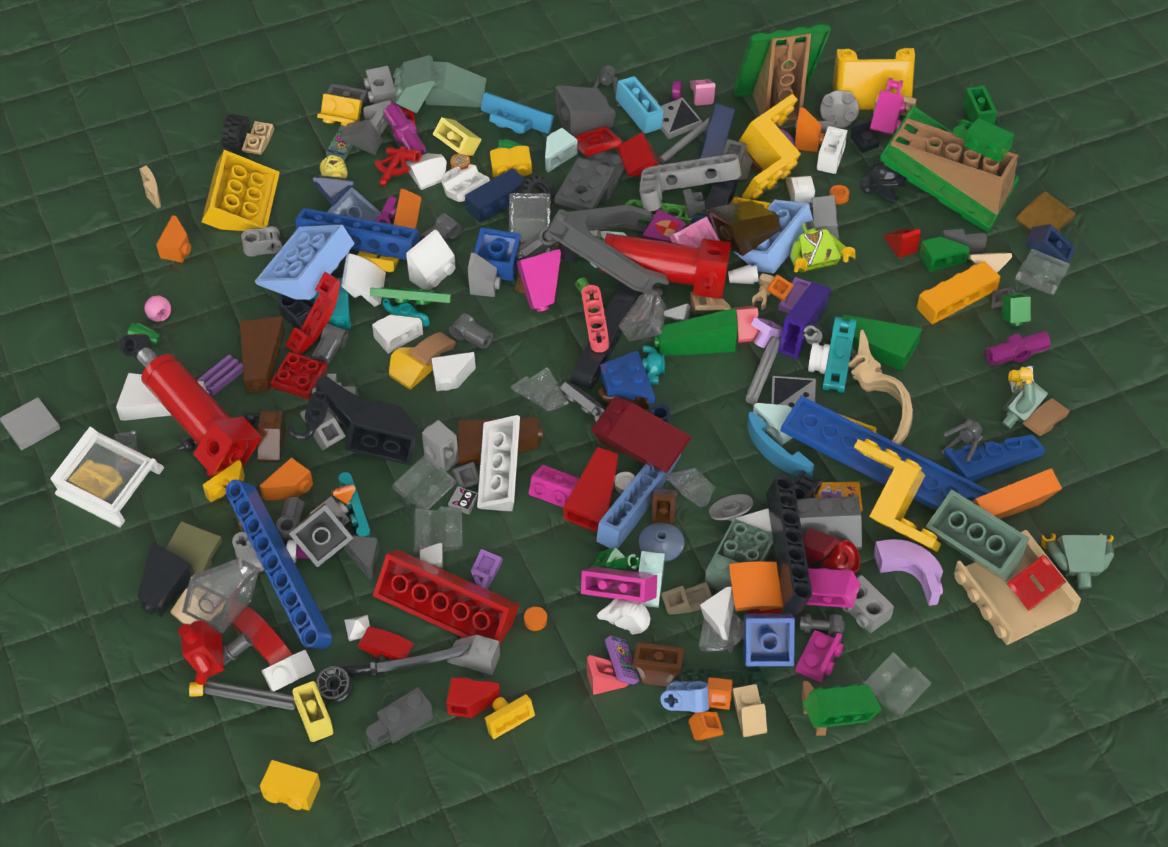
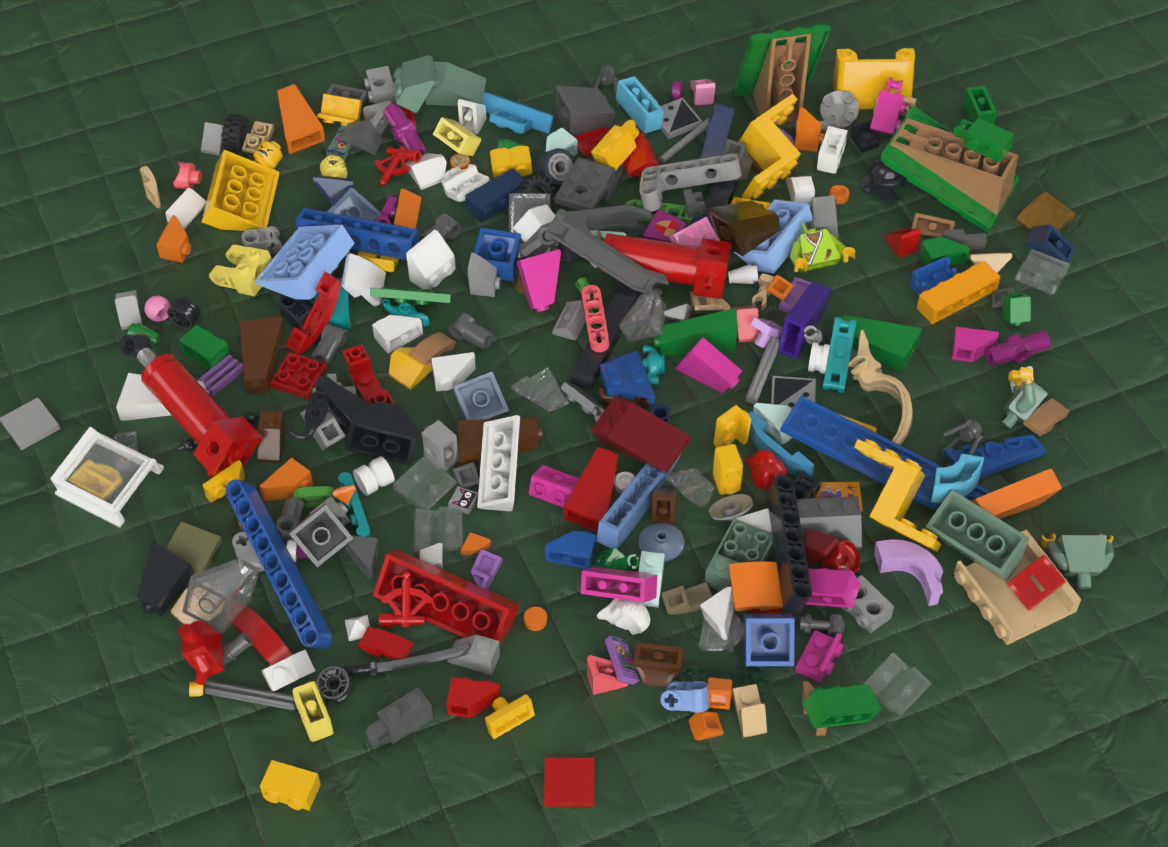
(128, 309): none -> light grey slope
(183, 312): none -> black wheel
(186, 207): none -> white slope
(187, 176): none -> coral piece
(203, 347): none -> green brick
(212, 139): none -> light grey slope
(249, 266): none -> light yellow brick
(268, 154): none -> yellow head
(299, 121): none -> orange slope
(313, 495): none -> bright green beam
(363, 376): none -> red slope
(376, 474): none -> white wheel
(405, 616): none -> red piece
(471, 115): none -> white slope
(474, 544): none -> orange tile
(480, 398): none -> sand blue slope
(534, 221): none -> white slope
(547, 163): none -> wheel
(569, 782): none -> red tile
(571, 320): none -> light grey slope
(572, 549): none -> blue slope
(616, 145): none -> yellow brick
(709, 367): none -> dark pink slope
(727, 469): none -> yellow brick
(732, 425): none -> yellow bracket
(765, 468): none -> red hair
(931, 226): none -> medium nougat slope
(931, 275): none -> blue hinge
(960, 477): none -> medium azure brick
(971, 343): none -> dark pink slope

